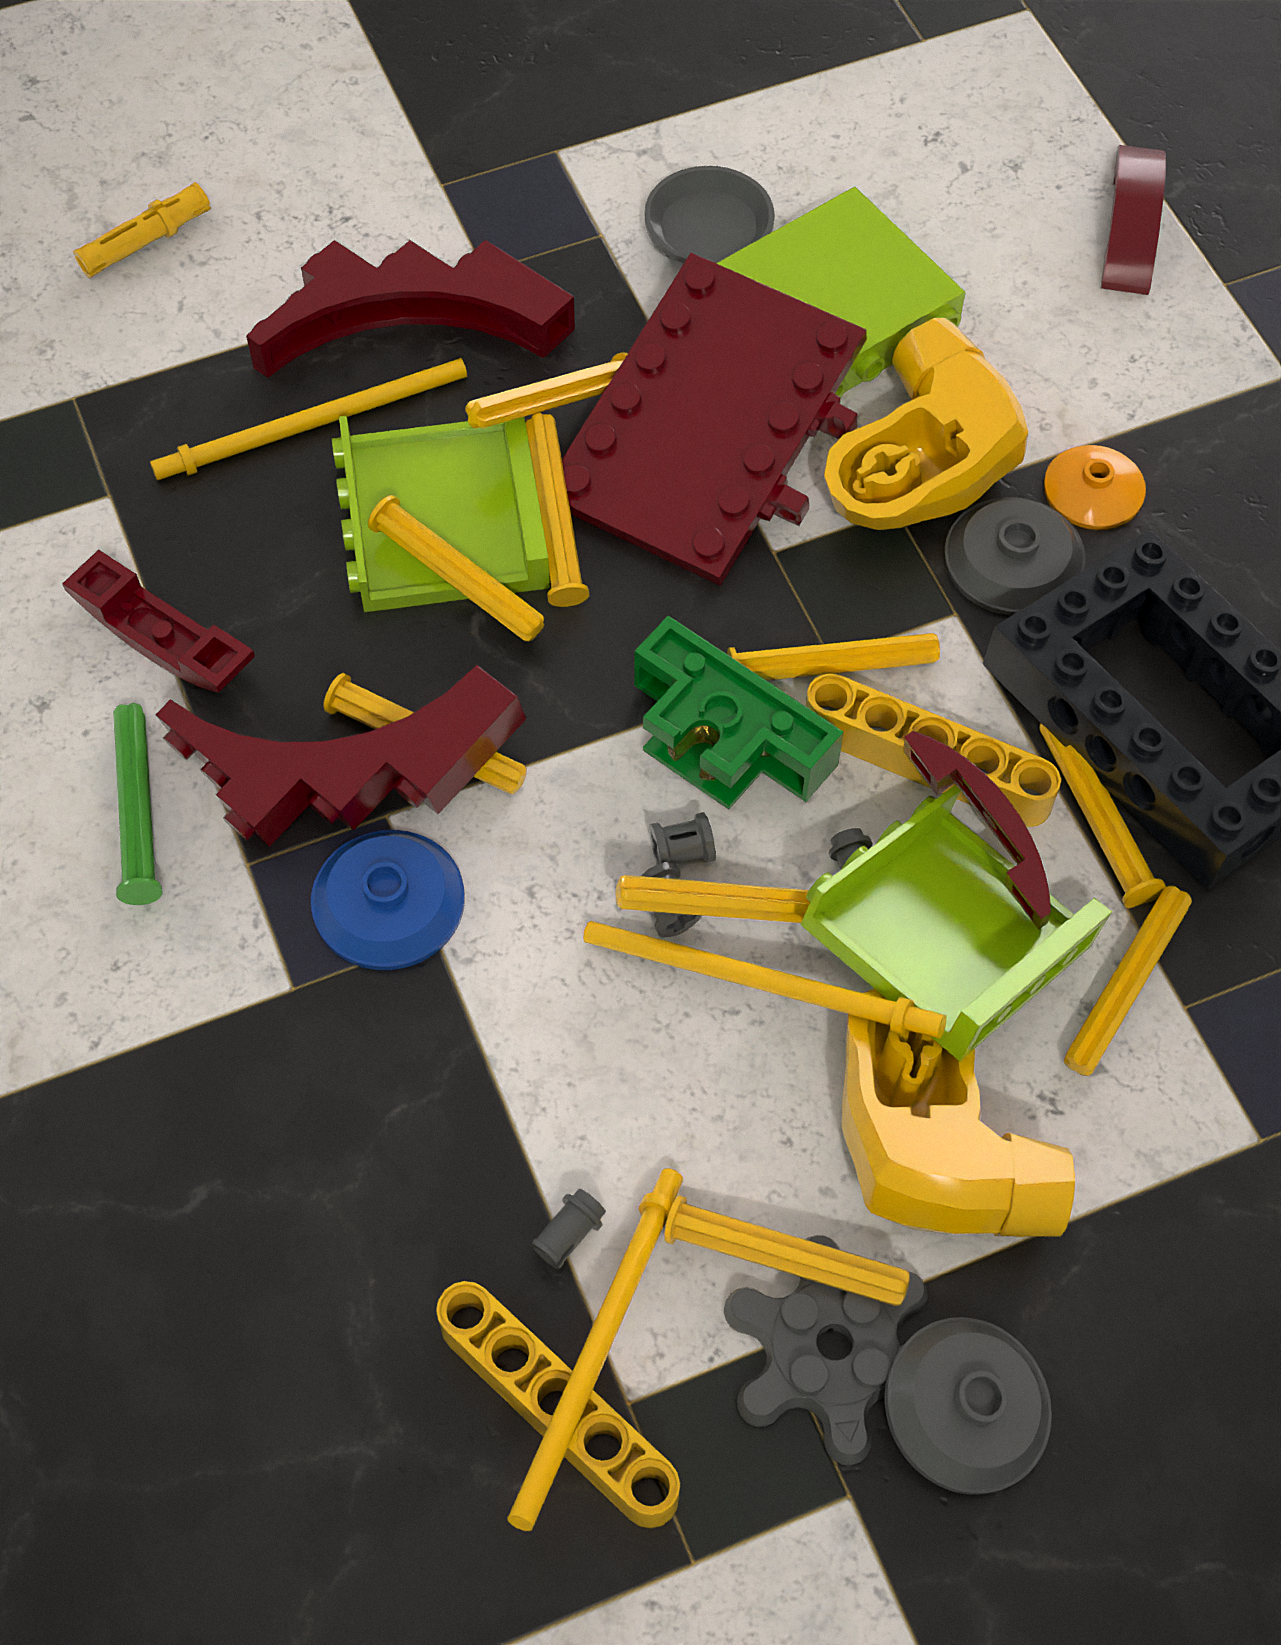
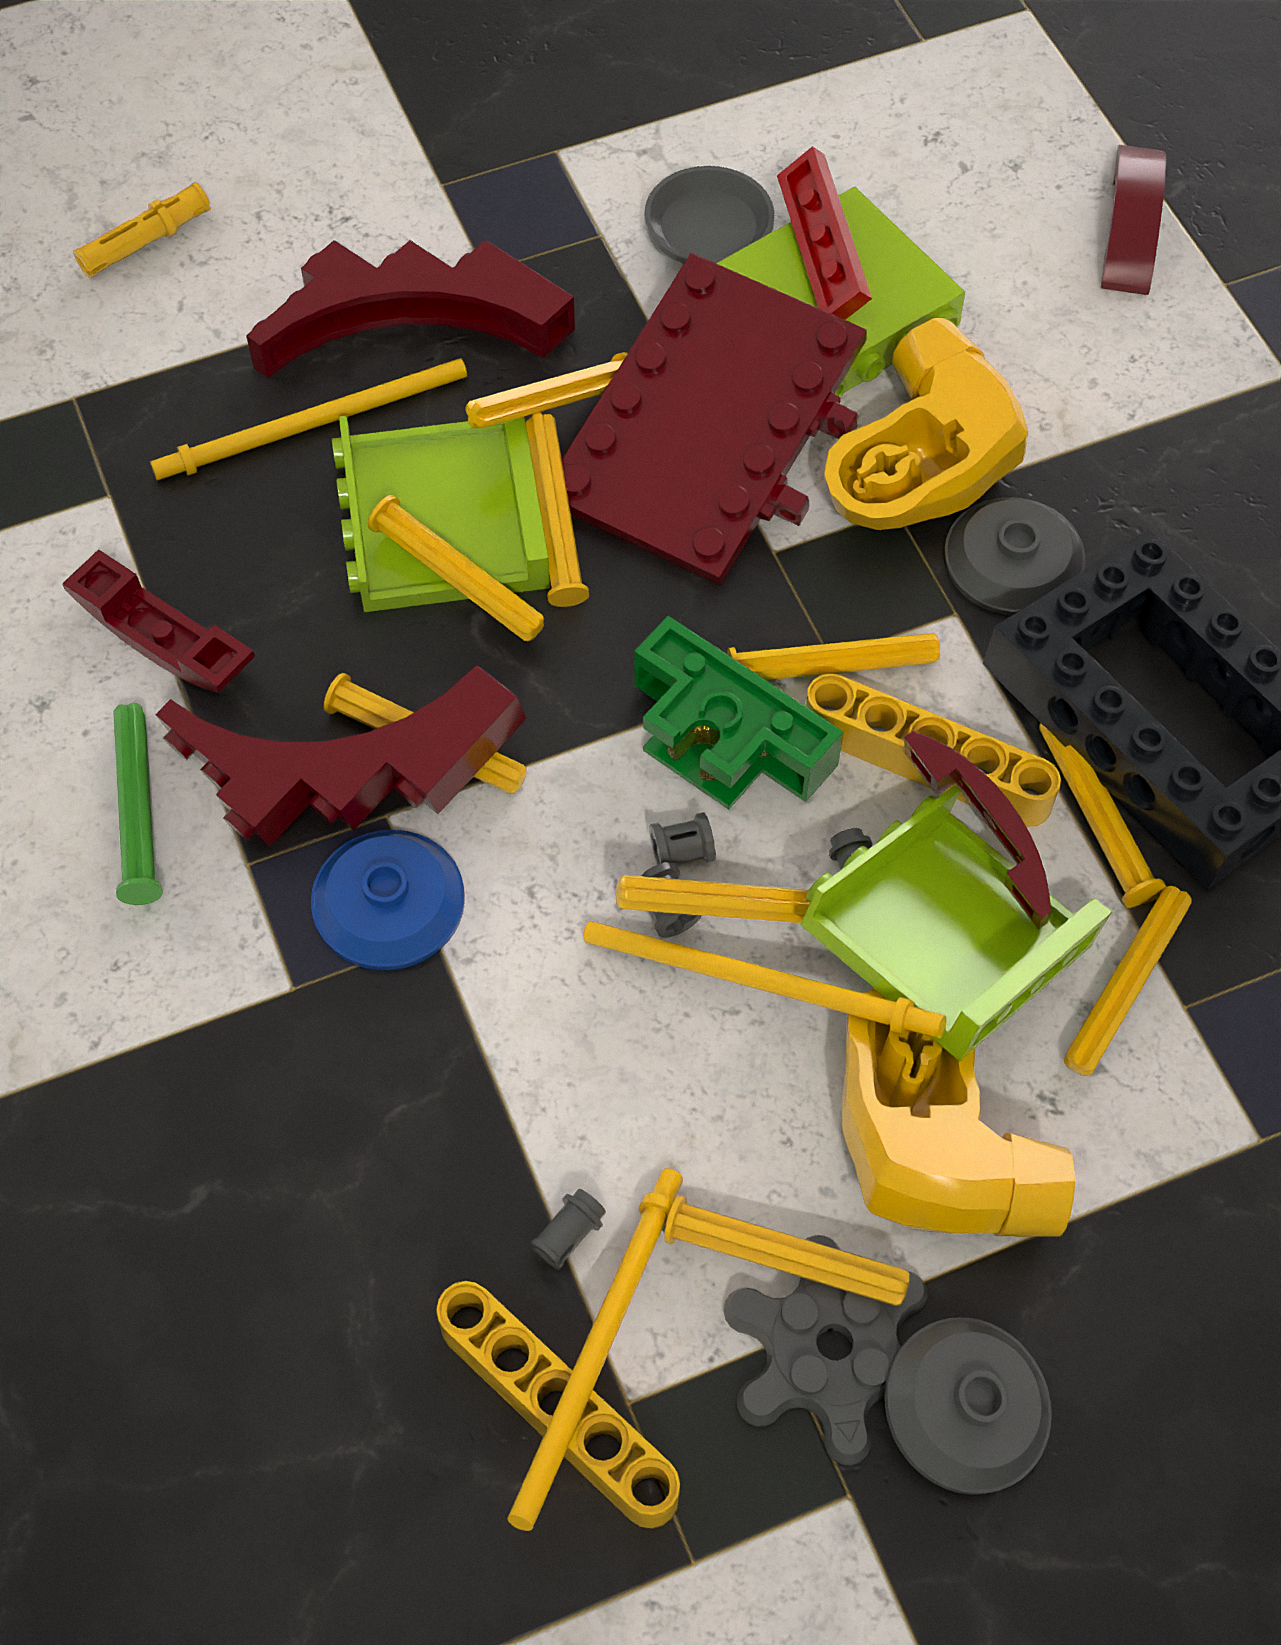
(823, 235): none -> red plate
(1093, 501): light orange dish -> none

